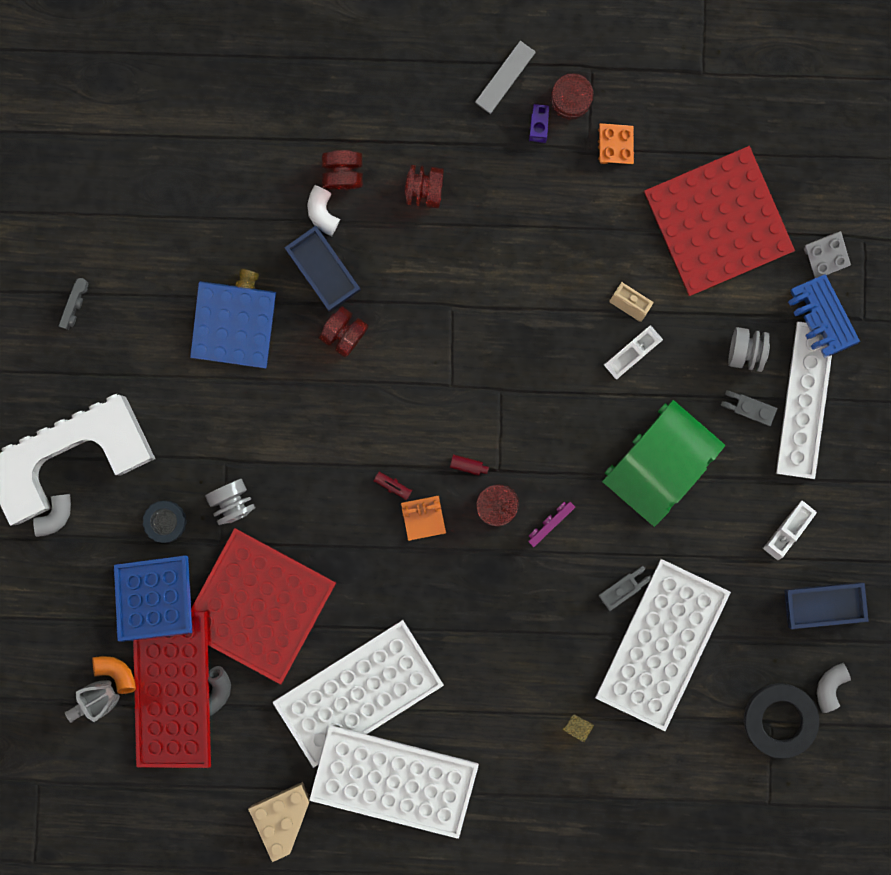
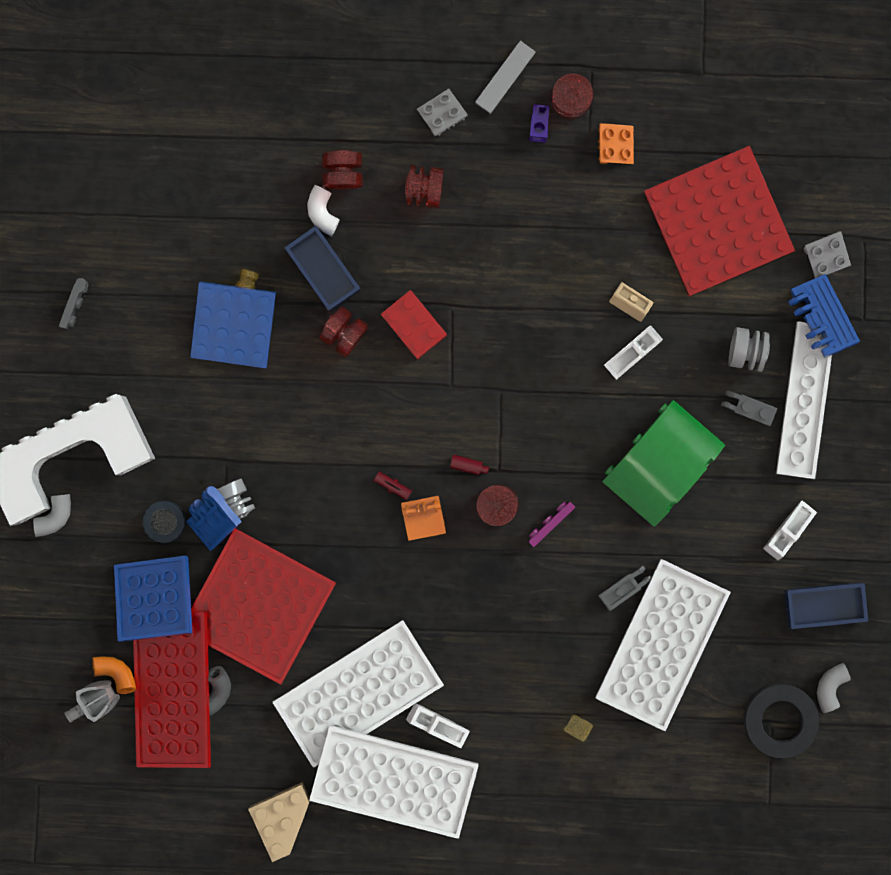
(213, 518): none -> blue hinge
(414, 324): none -> red brick
(437, 725): none -> white slope
(442, 112): none -> light grey hinge

